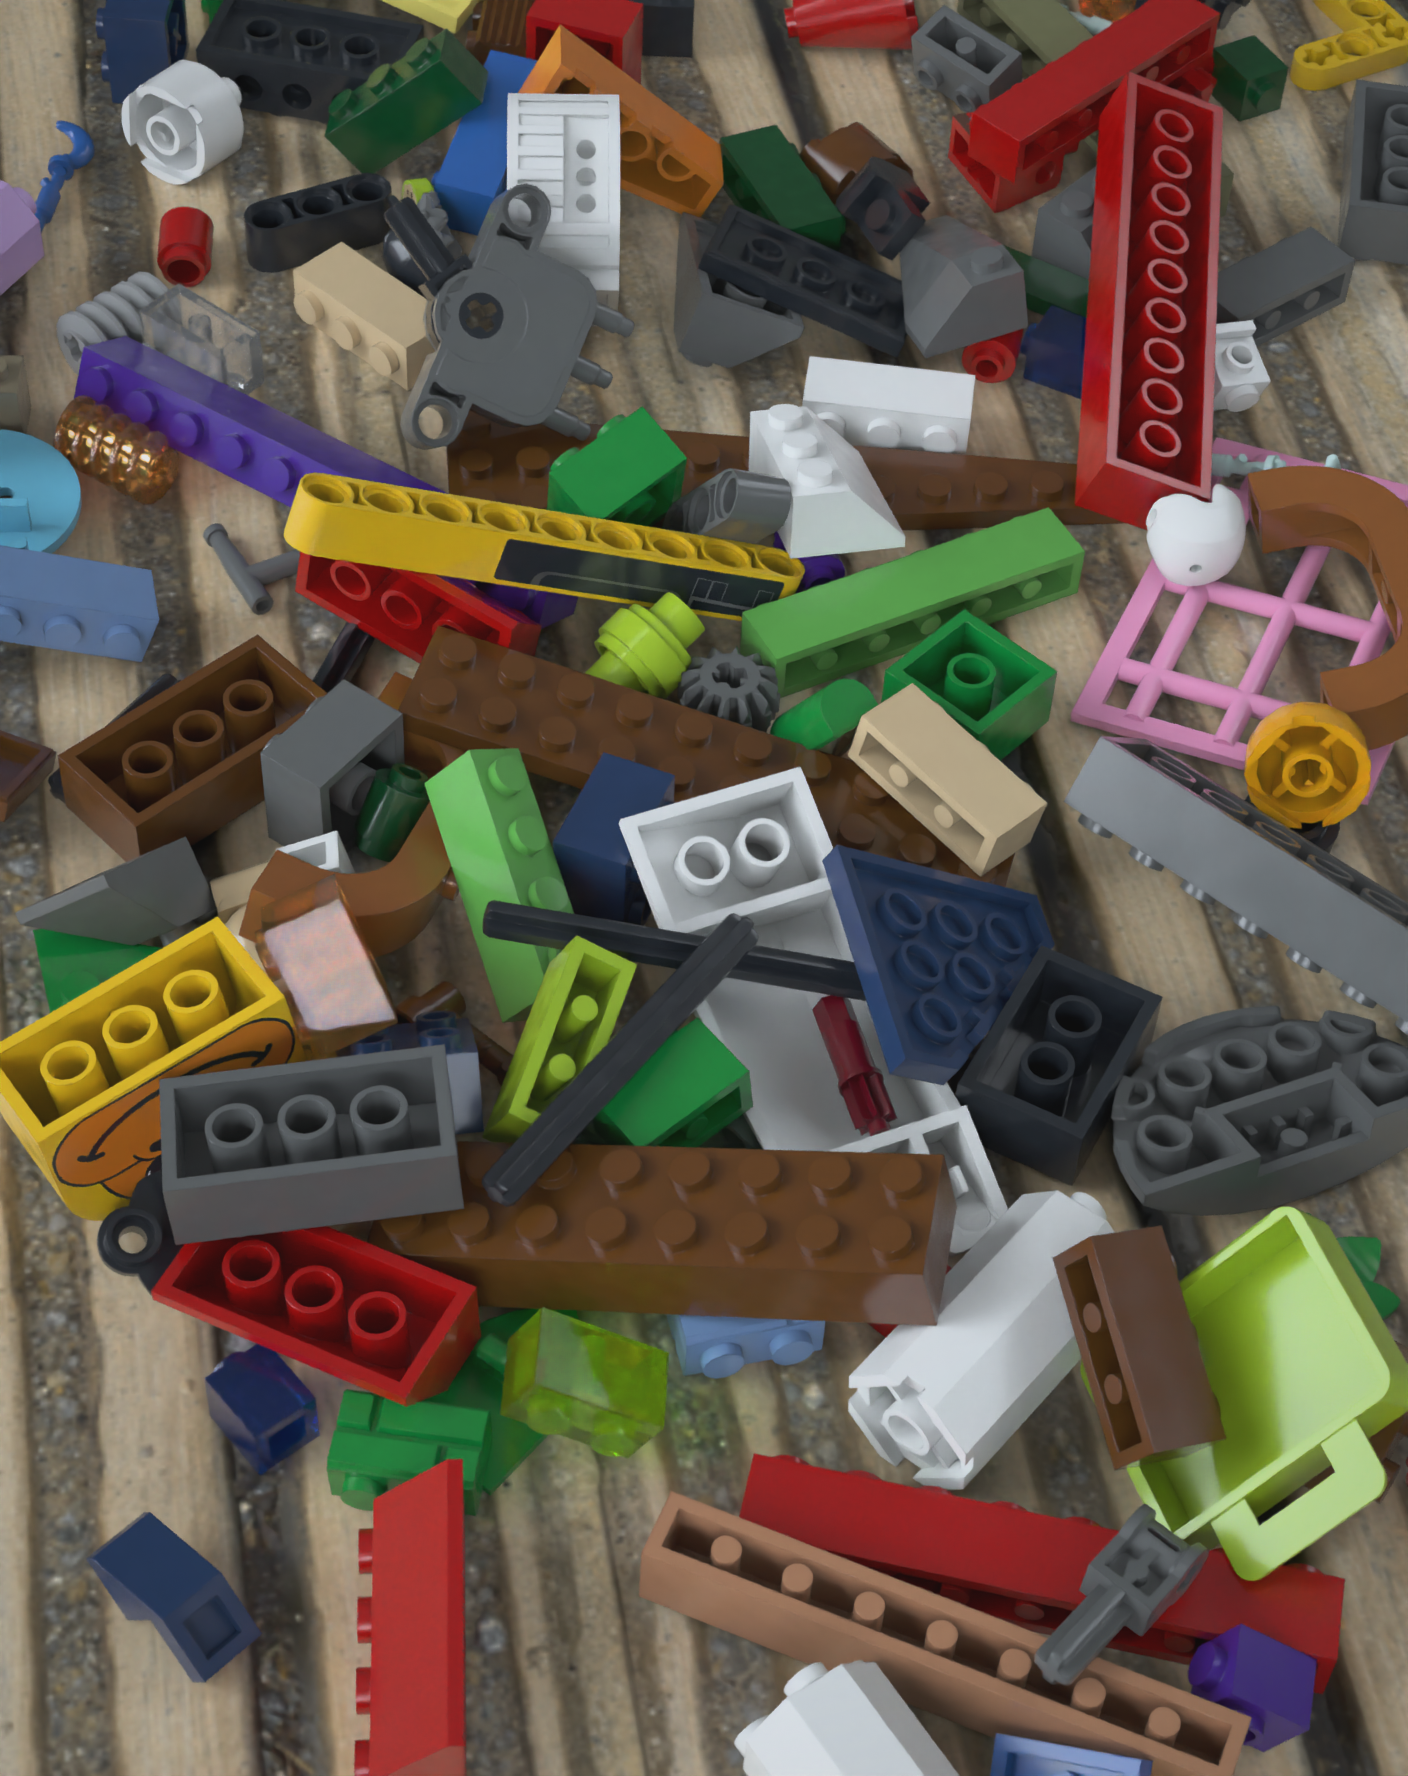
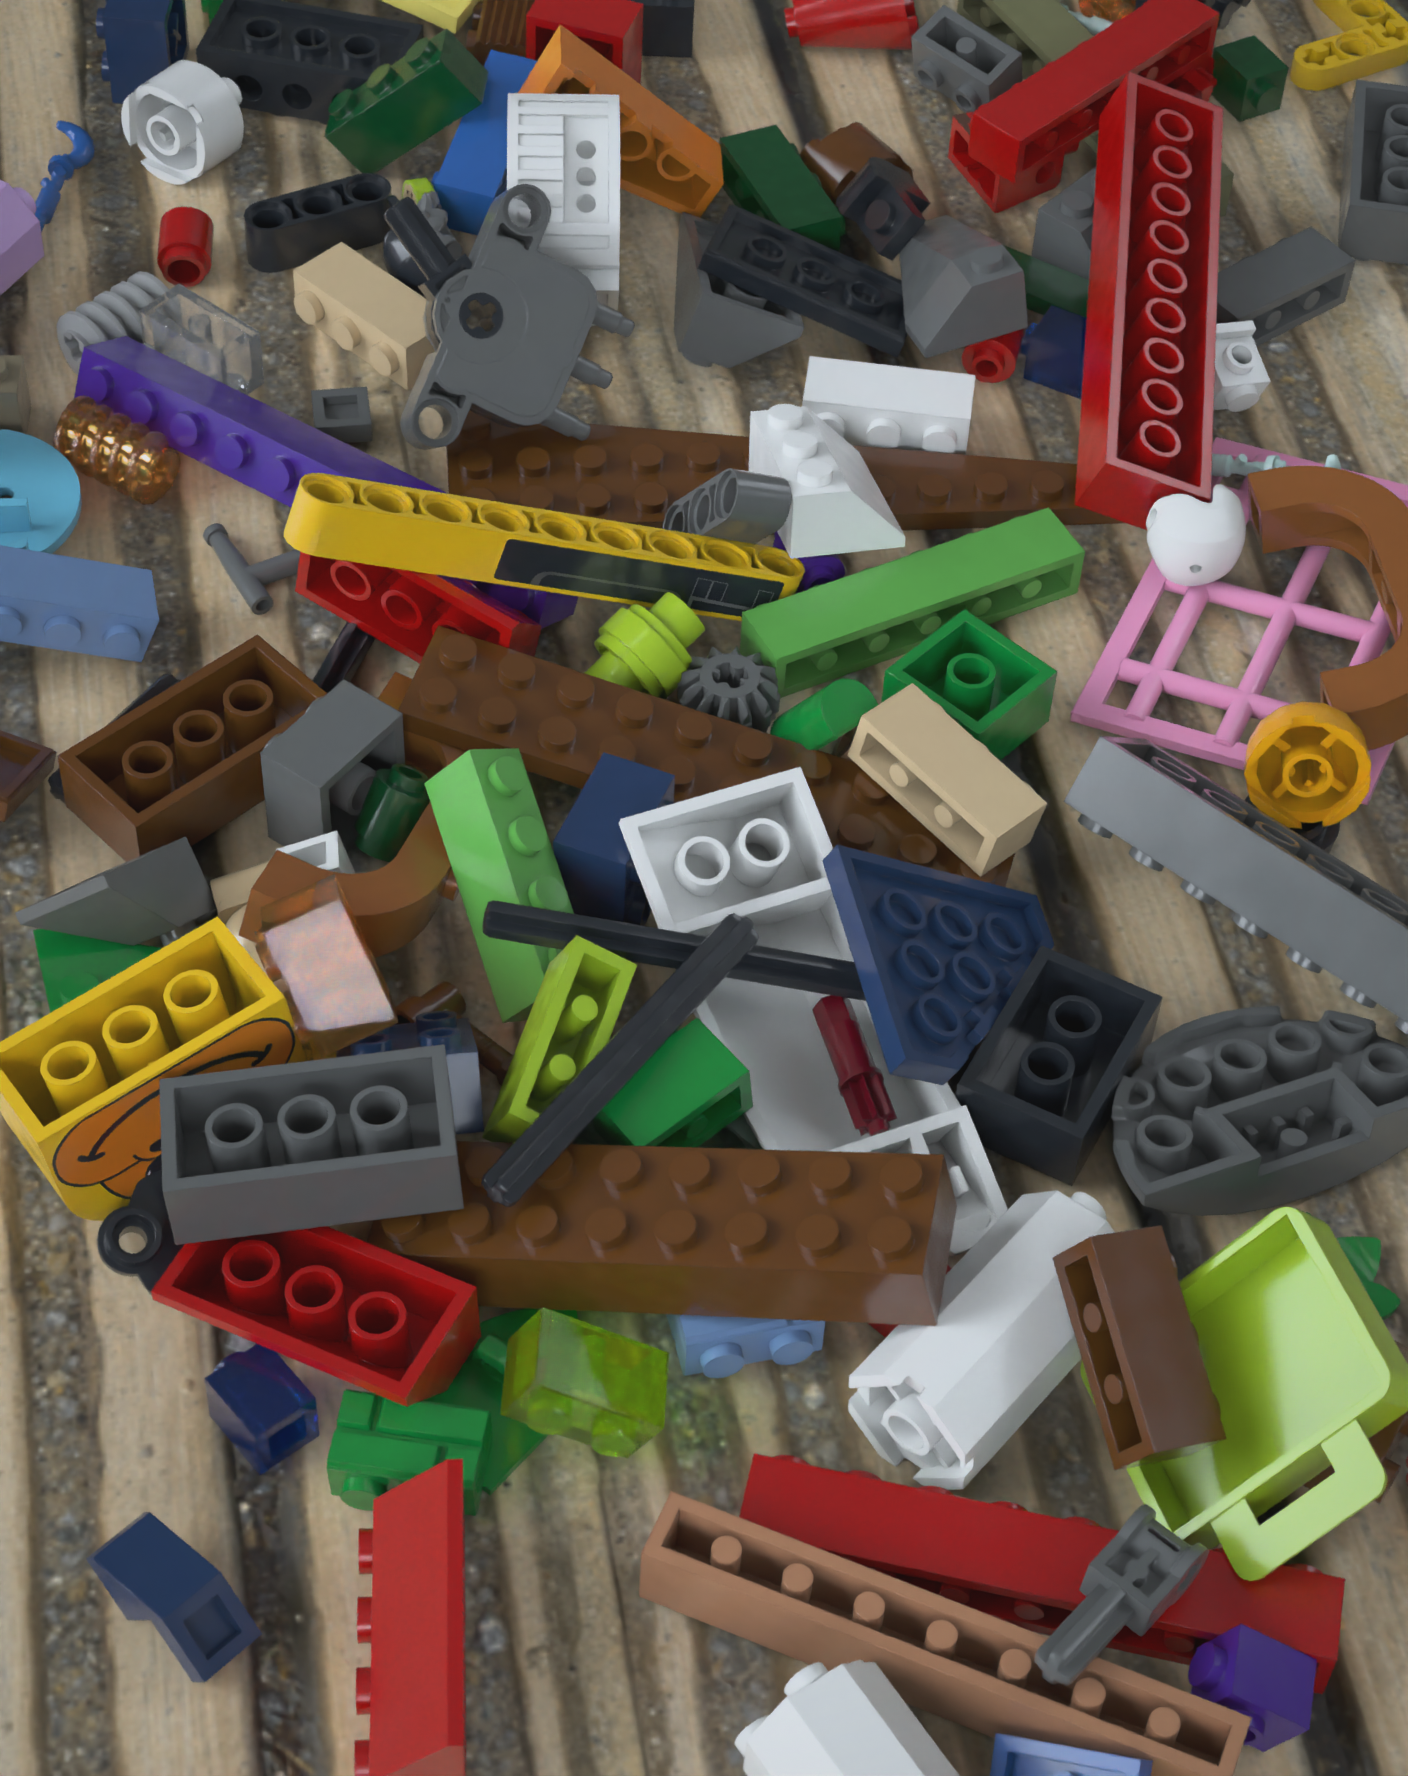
(343, 413): none -> dark grey plate
(622, 475): green brick -> none

